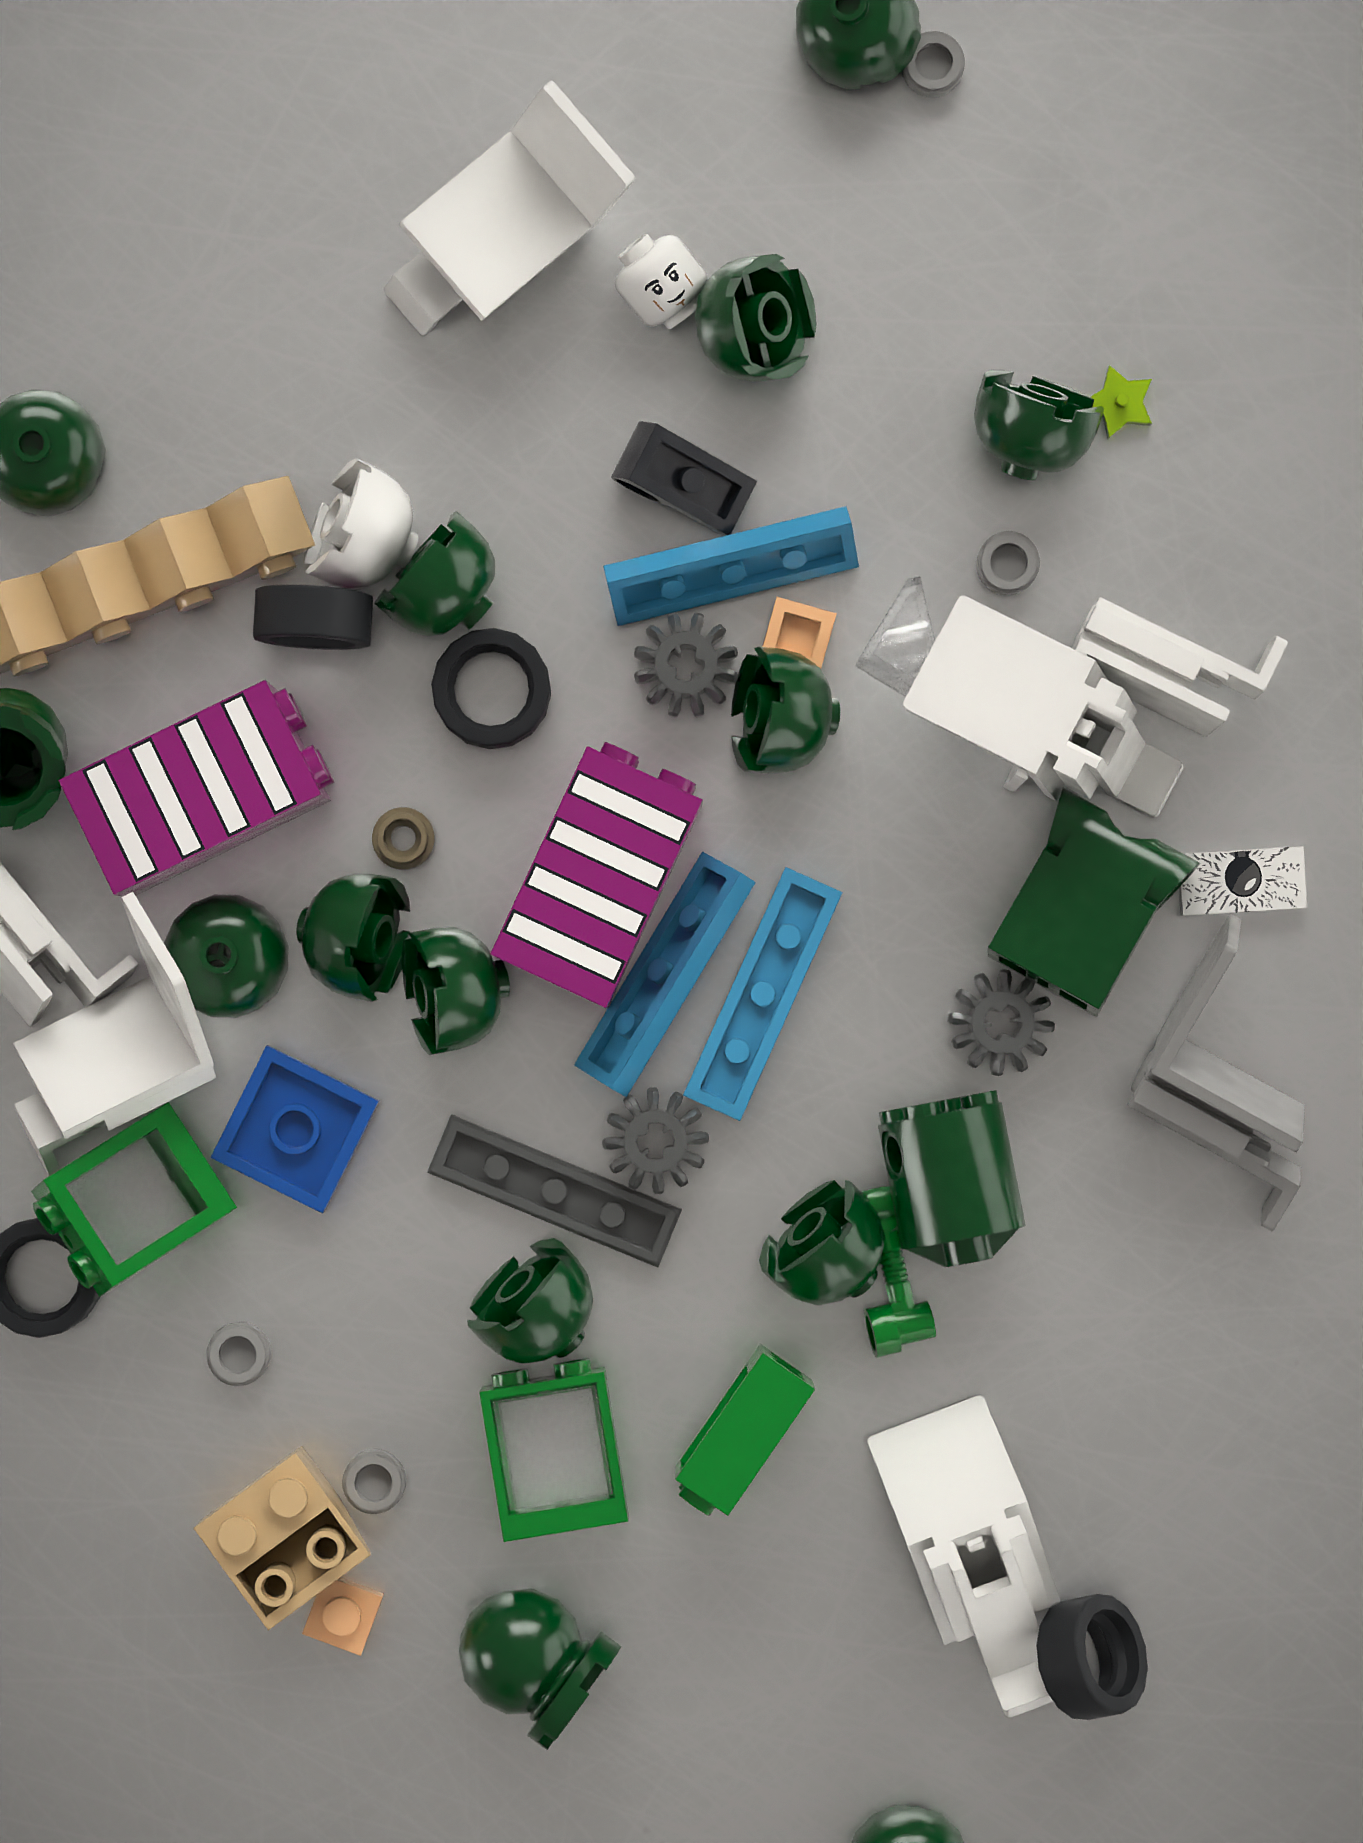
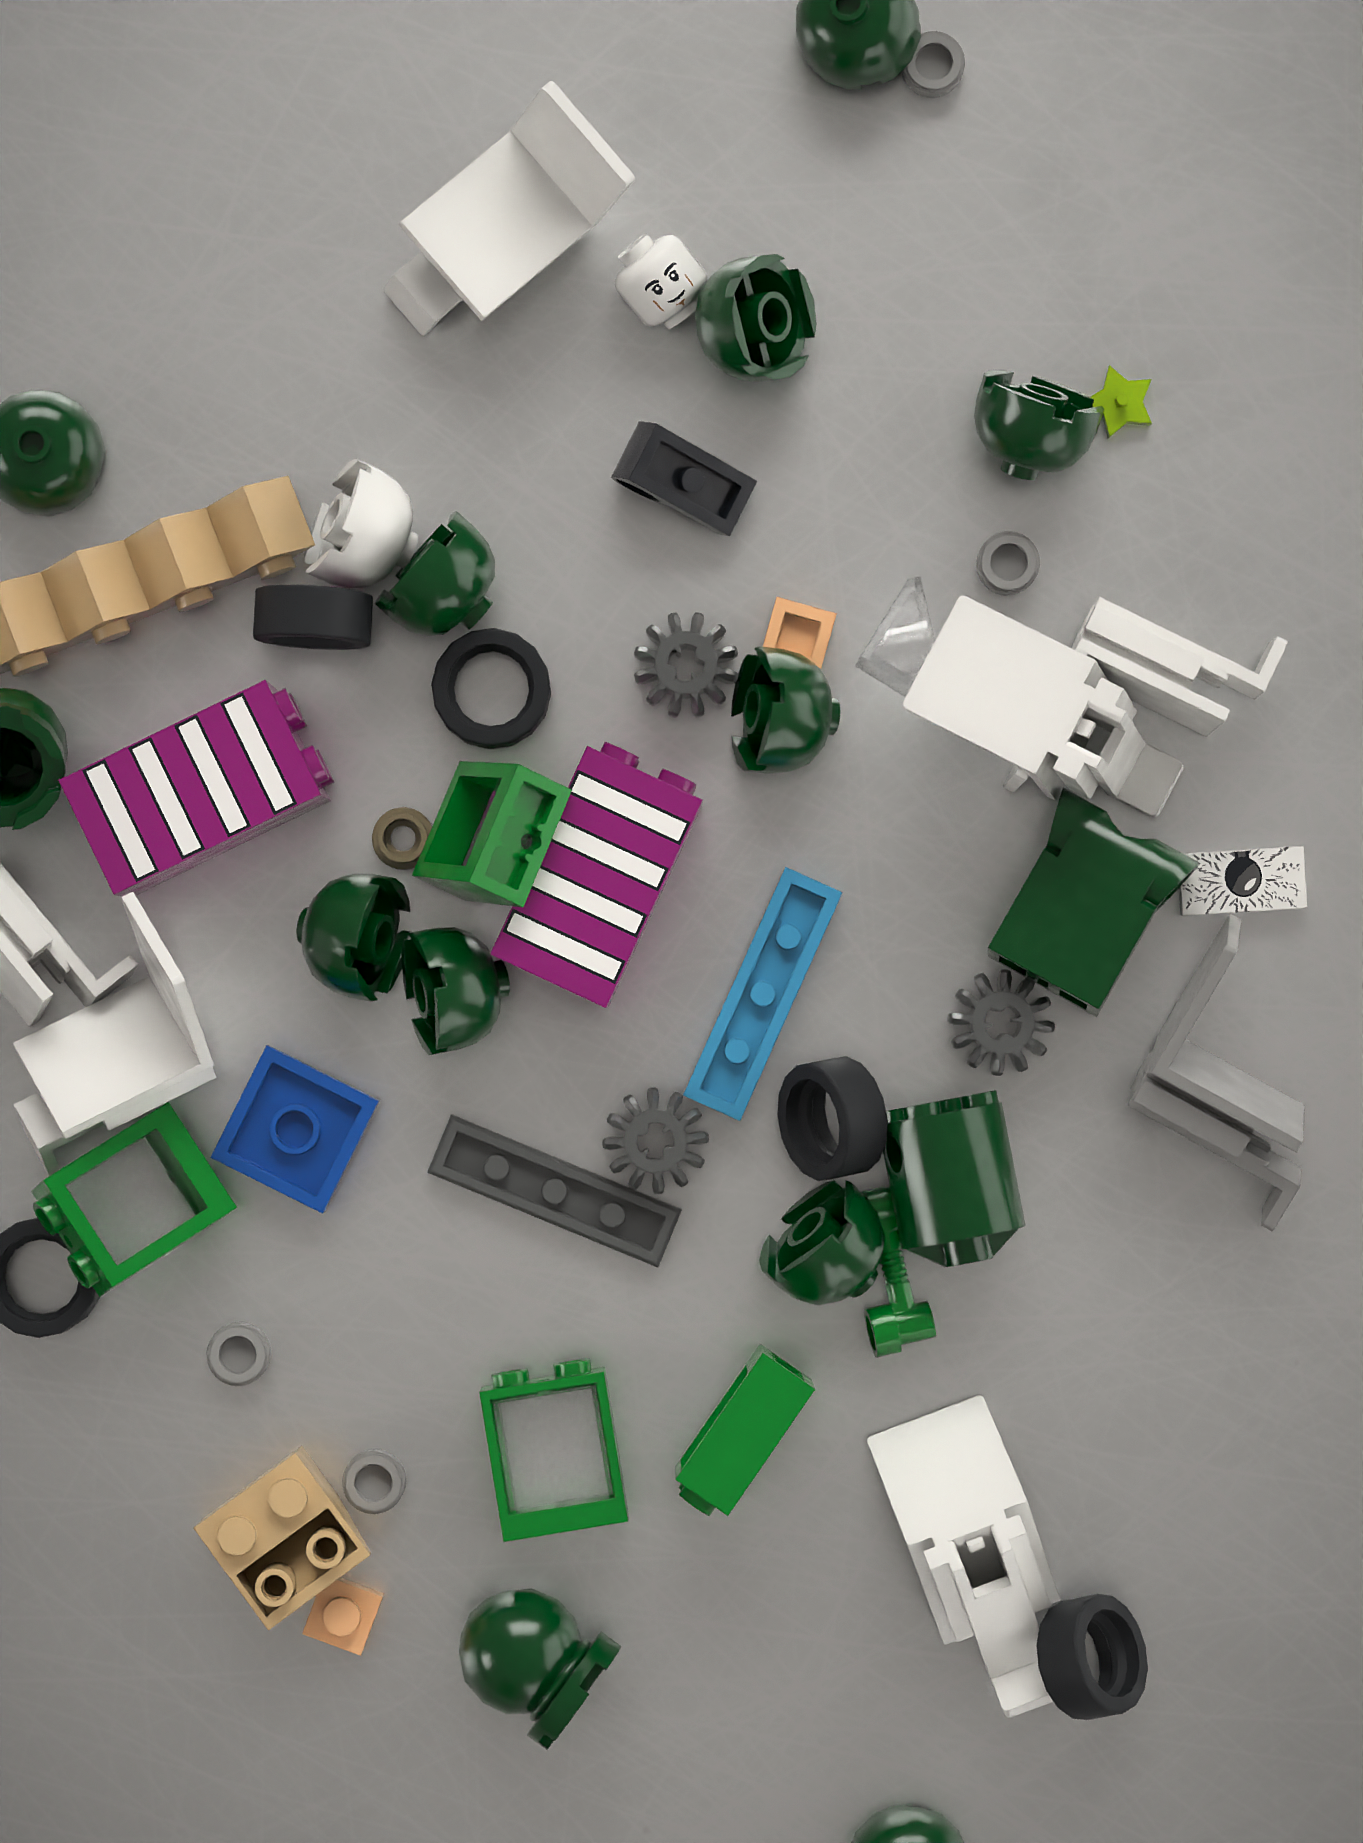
(256, 950): dark green cylinder -> none
(486, 830): none -> green window
(534, 1307): dark green cylinder -> none
(664, 974): dark azure plate -> none
(731, 566): dark azure plate -> none
(859, 1115): none -> black tyre

